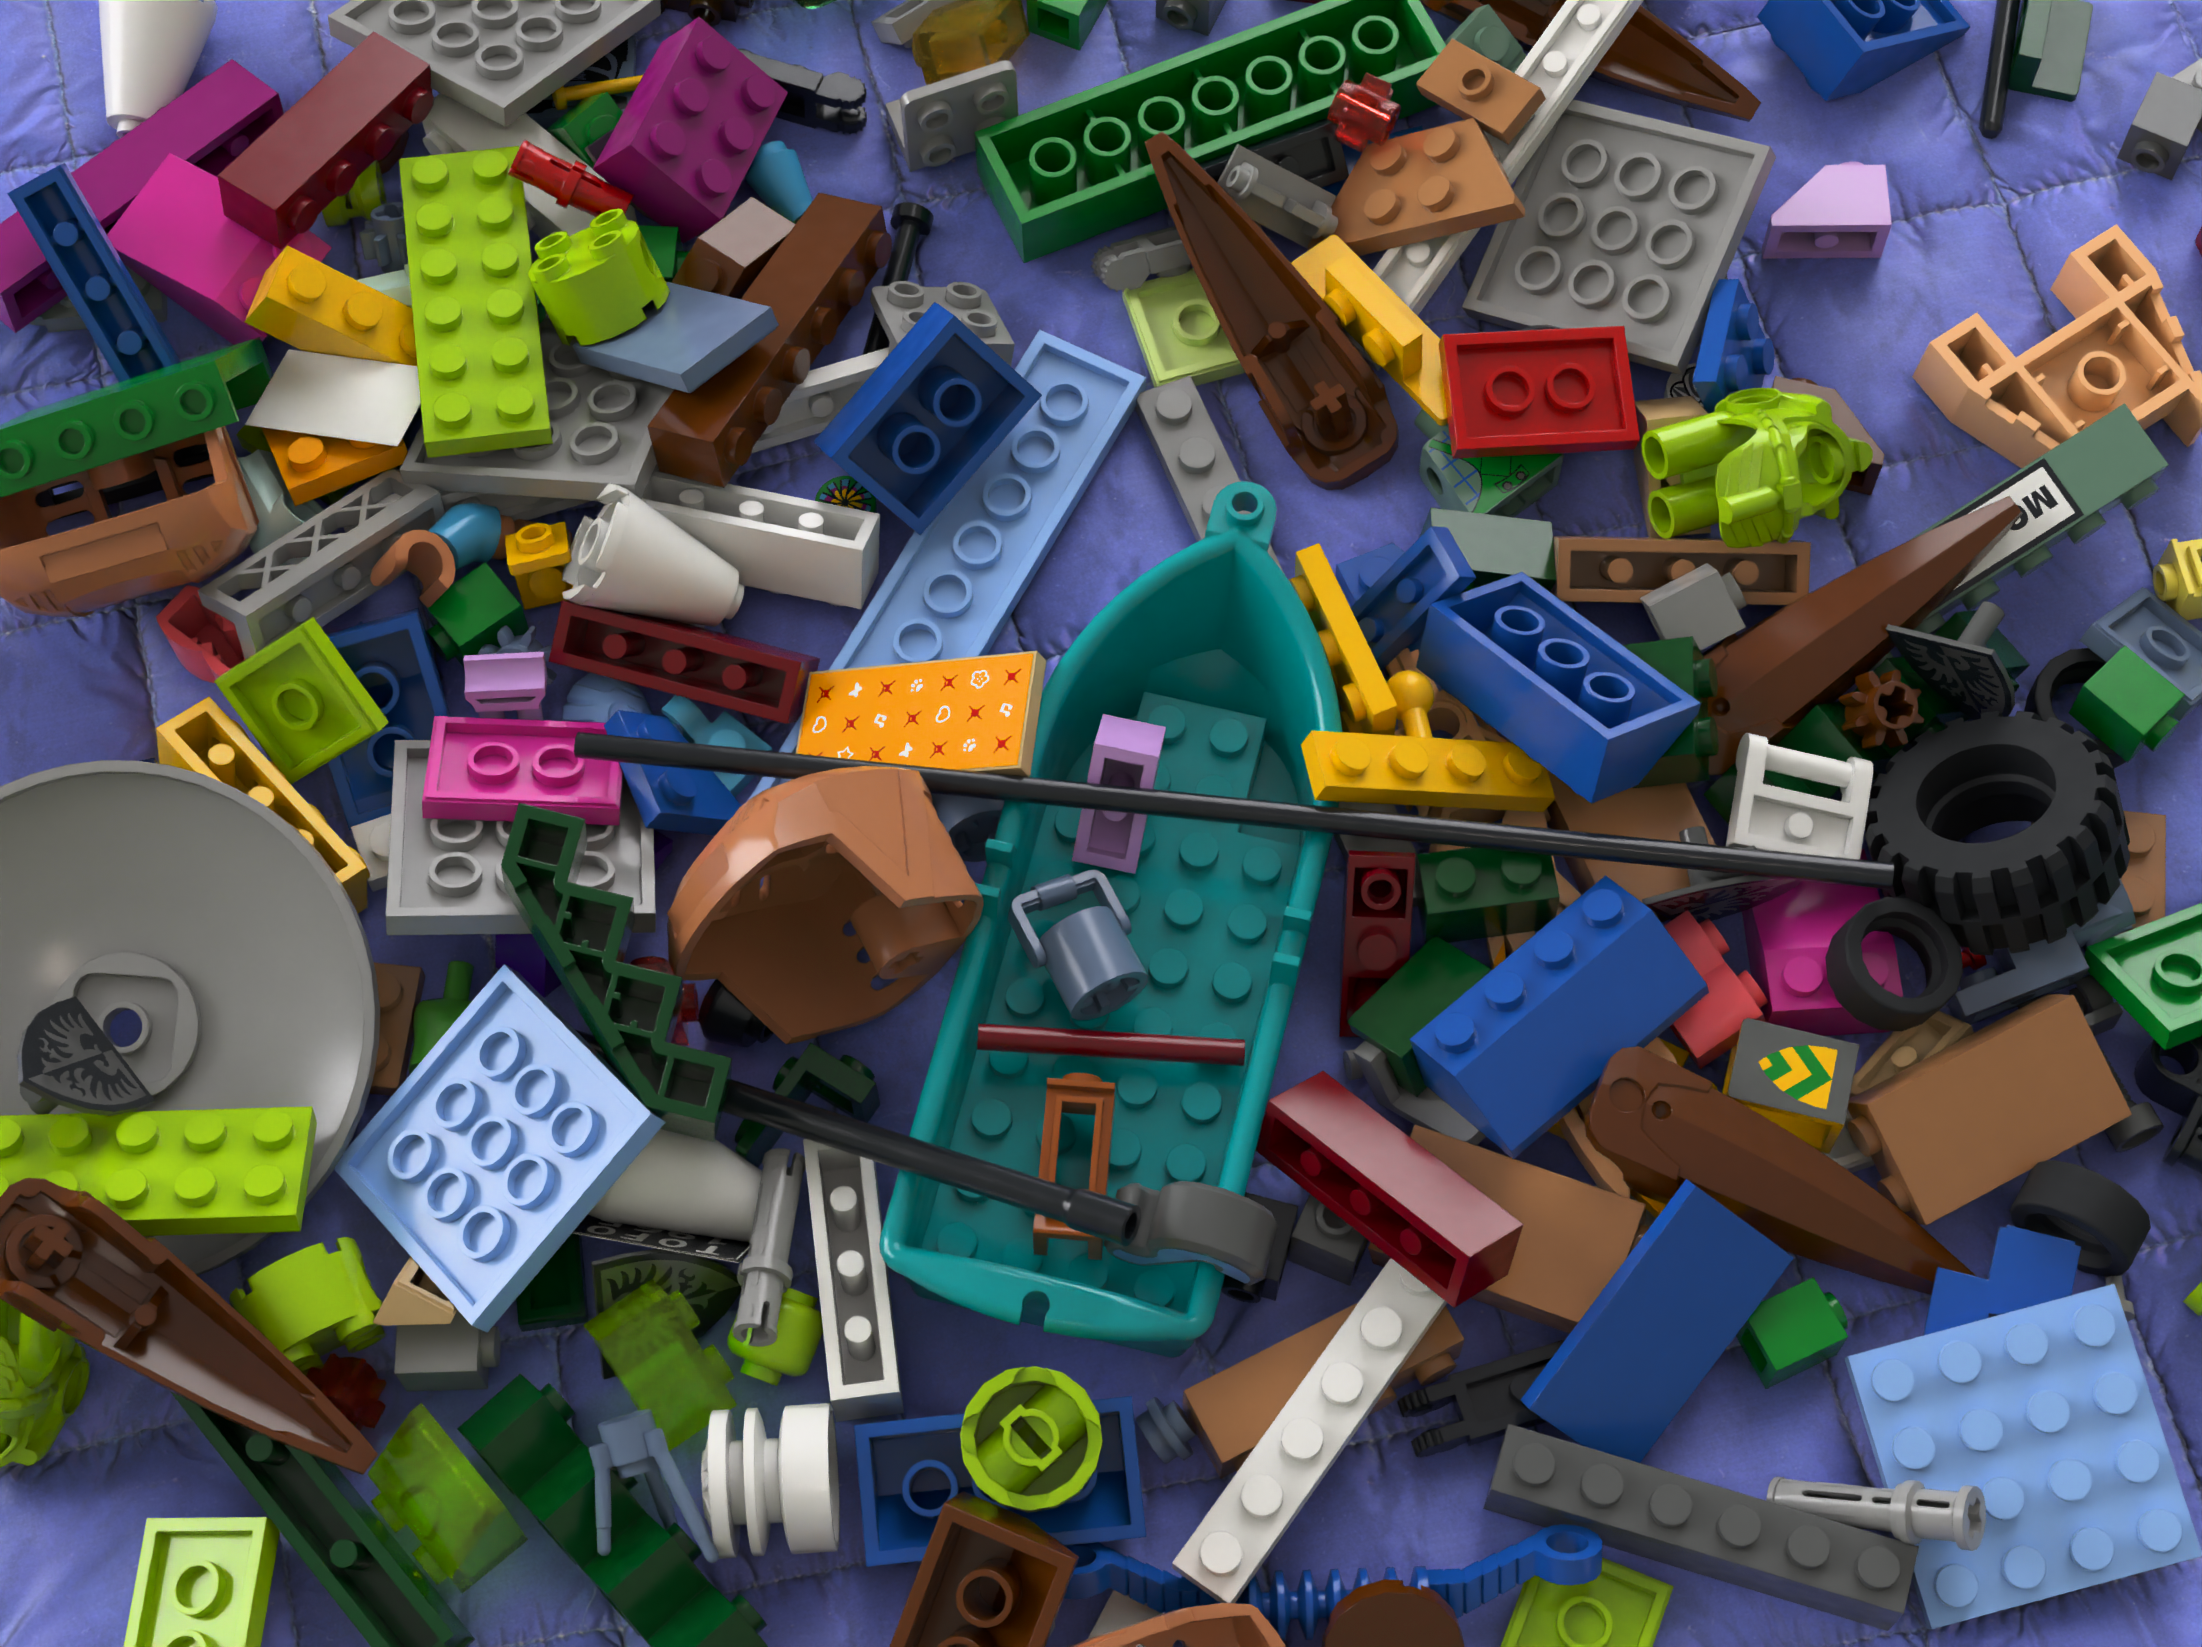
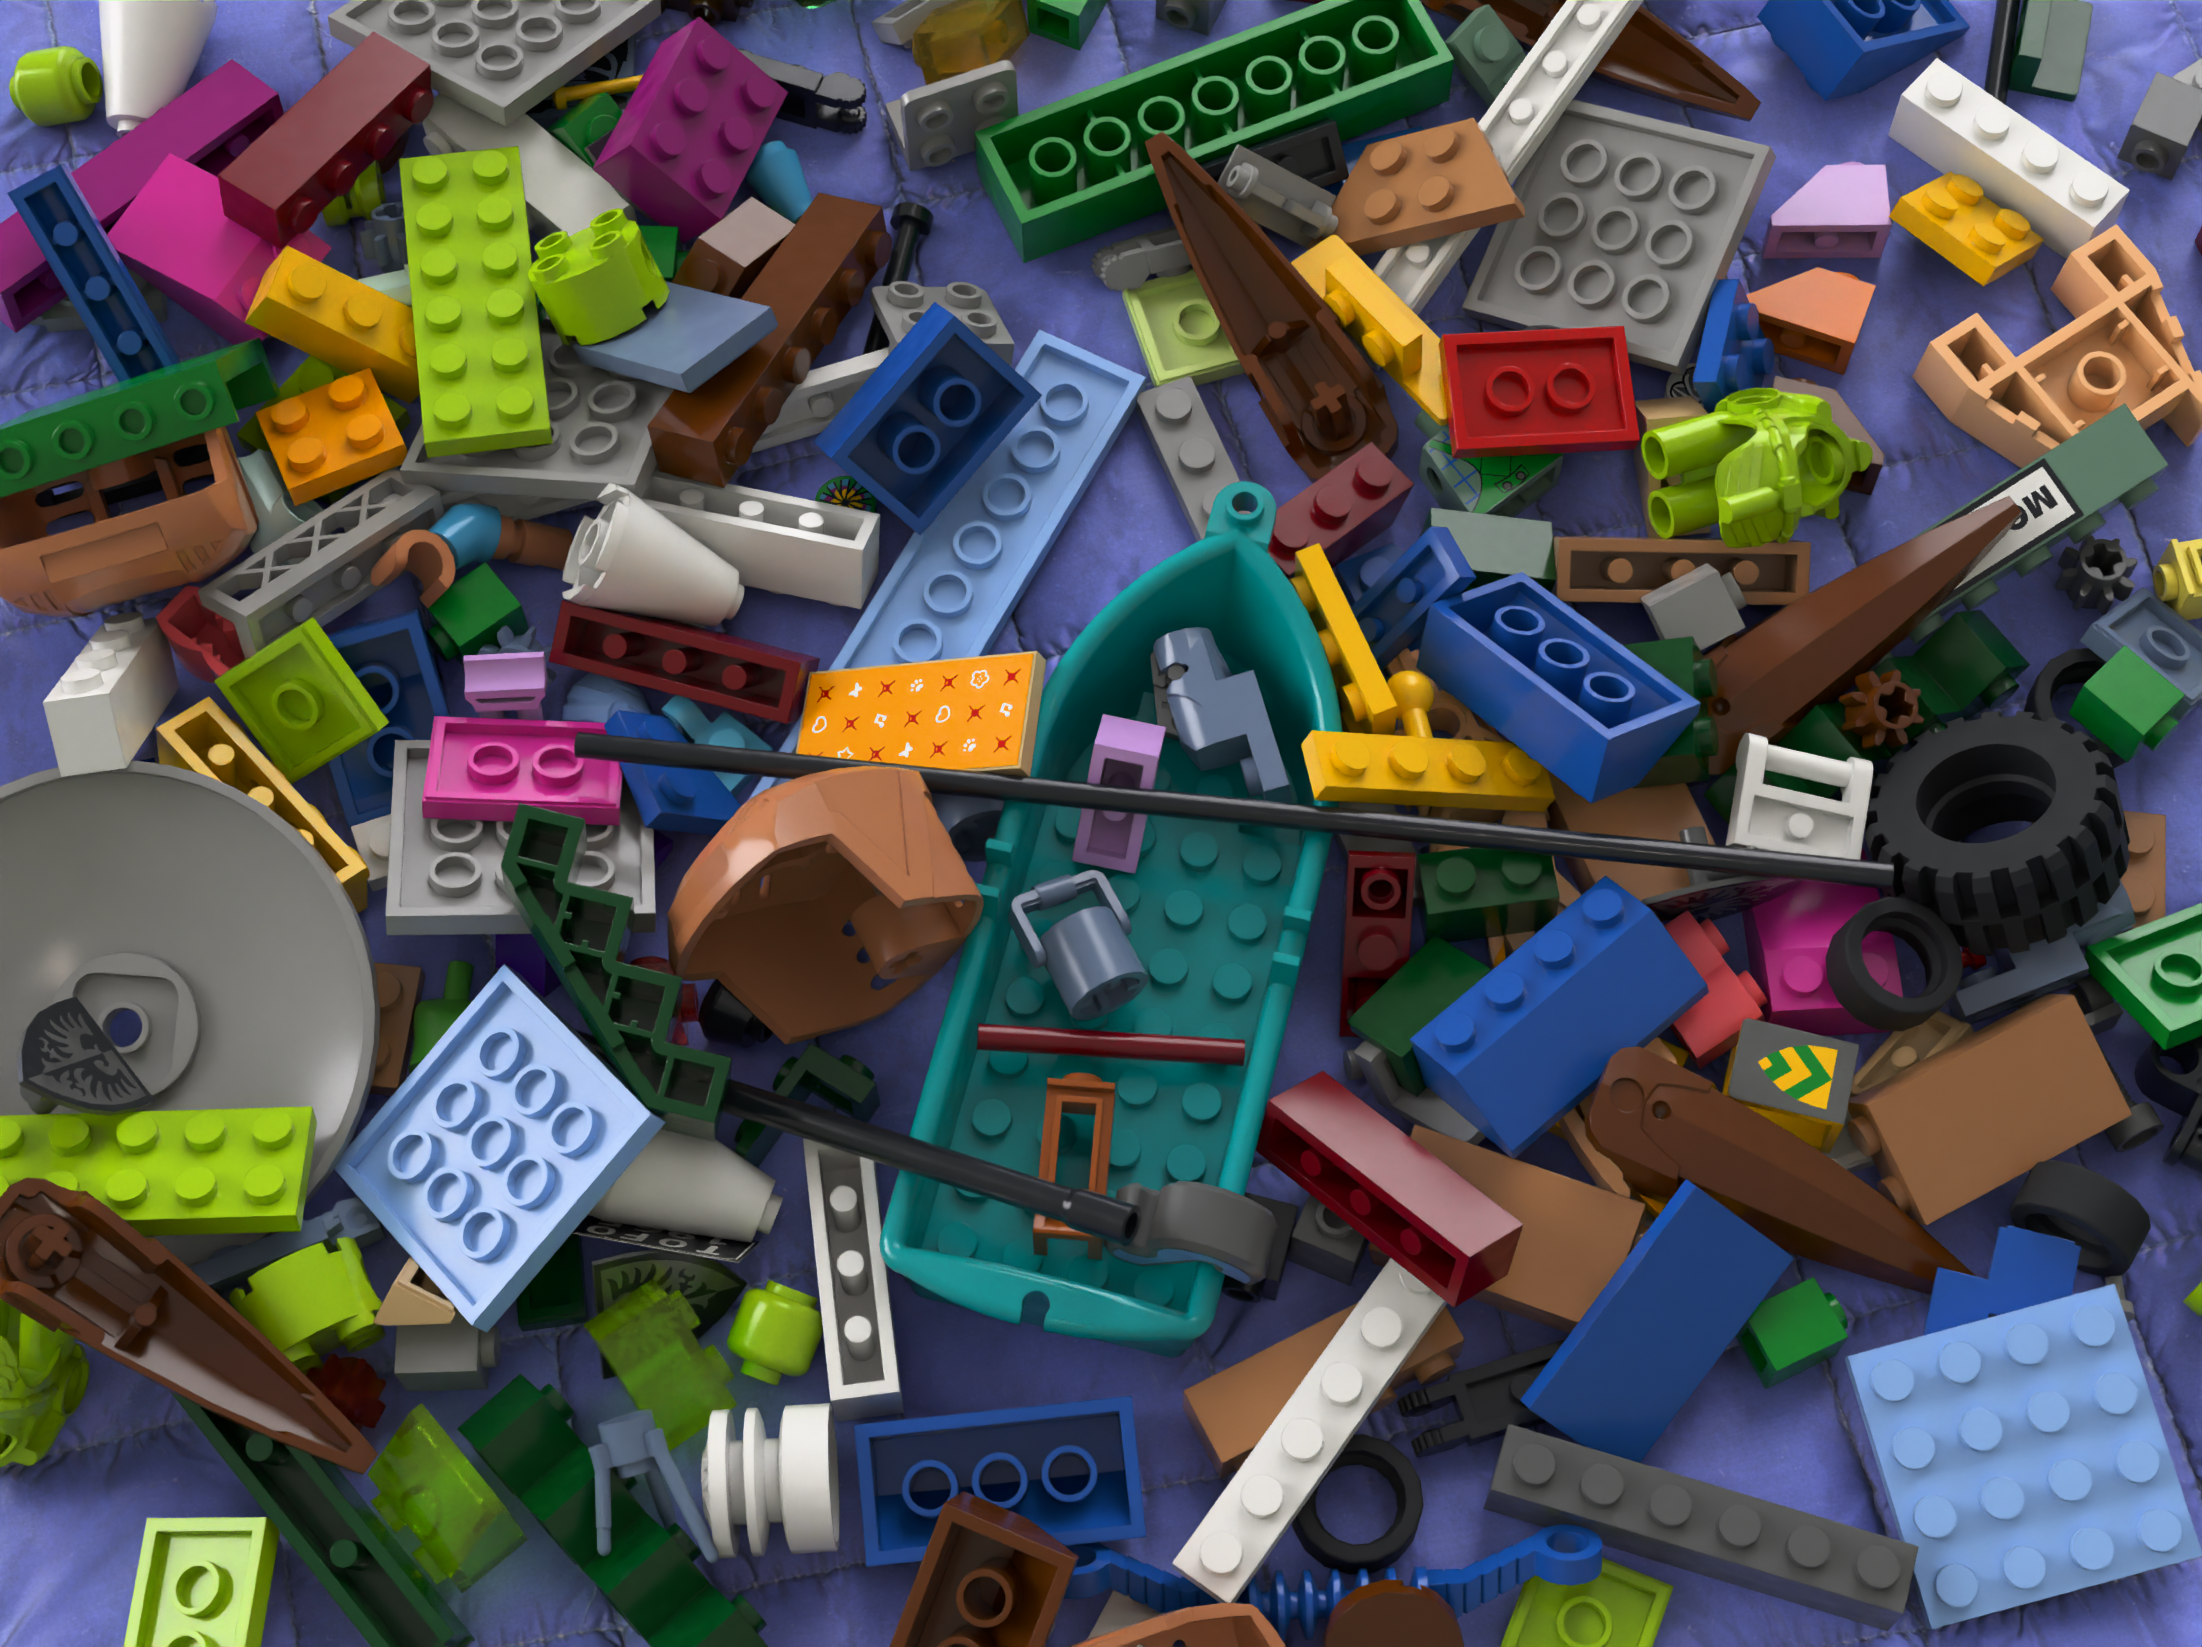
(56, 86): none -> lime head
(111, 695): none -> white brick
(236, 1263): none -> sand blue hinge
(339, 398): white sticker -> none
(537, 562): yellow bracket -> none
(567, 181): red pin -> none
(766, 1268): light grey pin -> none
(1031, 1438): lime brick -> none
(1167, 1430): sand blue plate -> none
(1216, 713): none -> sand blue plate
(1340, 509): none -> dark red brick
(1364, 112): clear red gear -> none
(1385, 1550): none -> black tyre
(1480, 90): medium nougat plate -> none
(1814, 316): none -> orange slope
(1905, 1511): light grey pin -> none
(1963, 669): shield -> none
(1967, 227): none -> yellow plate
(2013, 160): none -> white brick
(2096, 574): none -> dark grey gear

